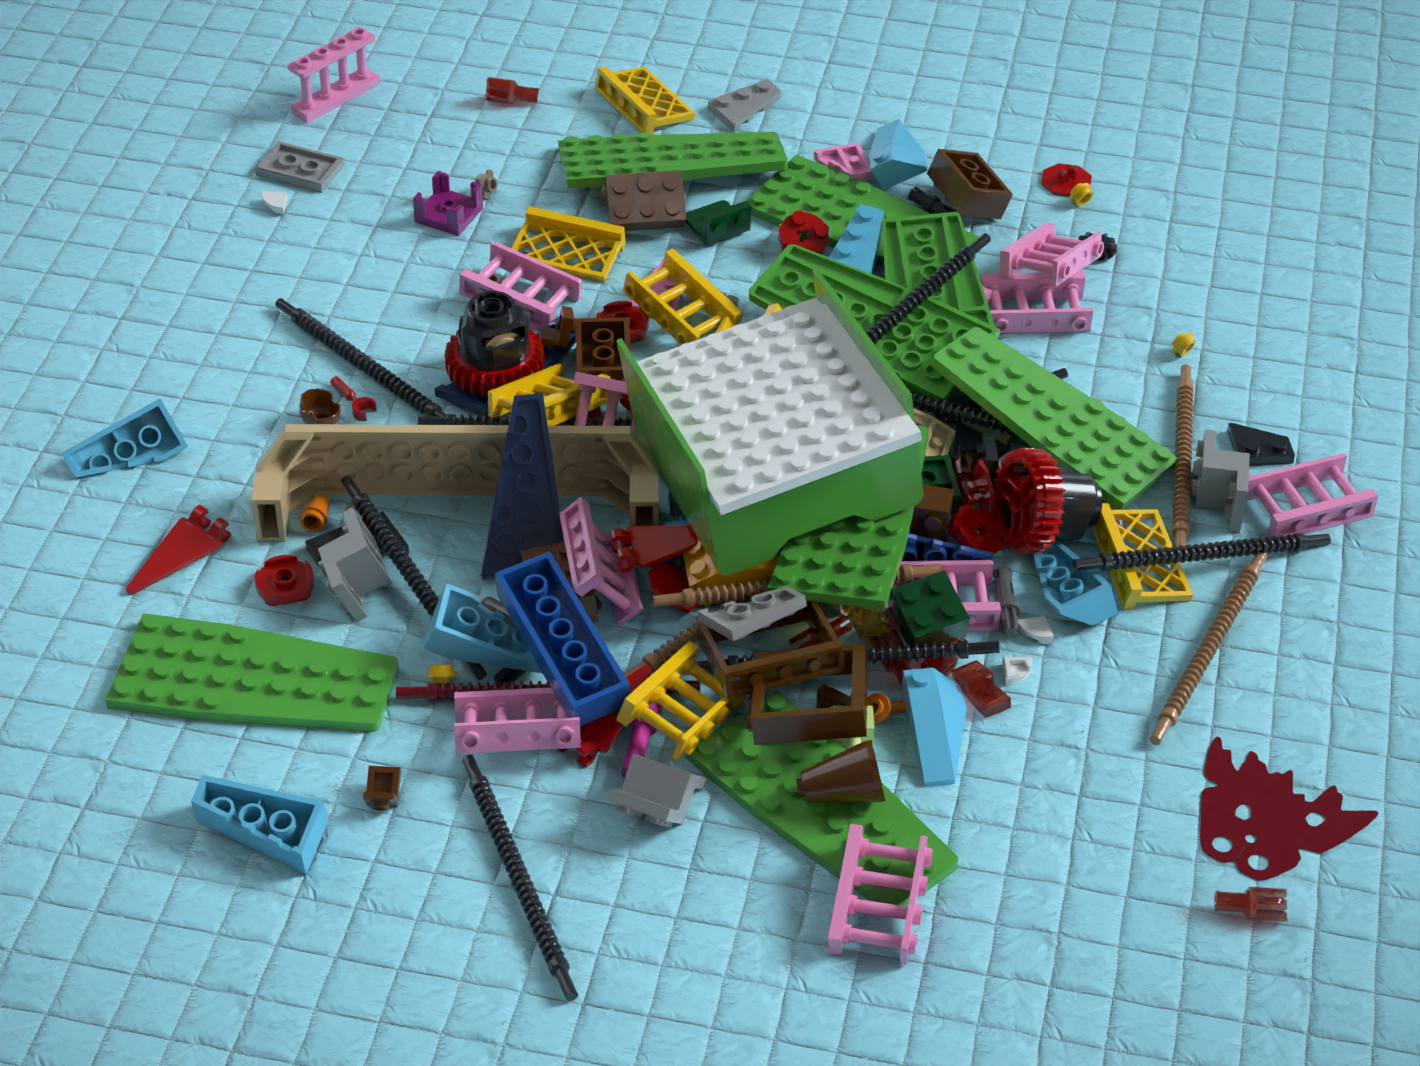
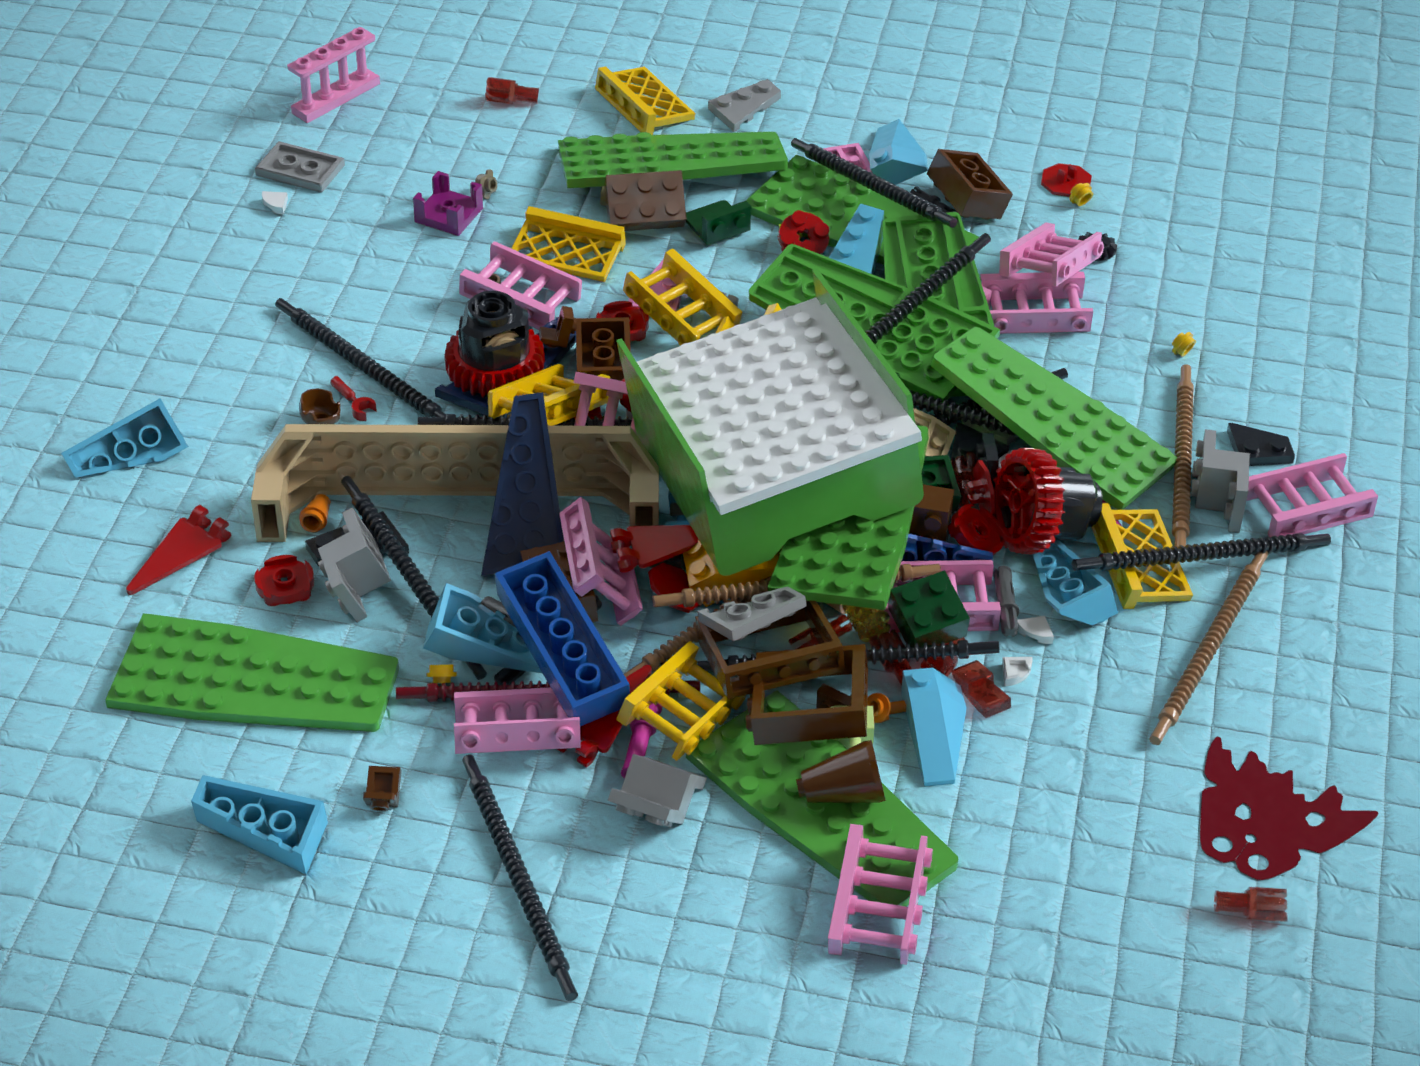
(874, 183): none -> black hose

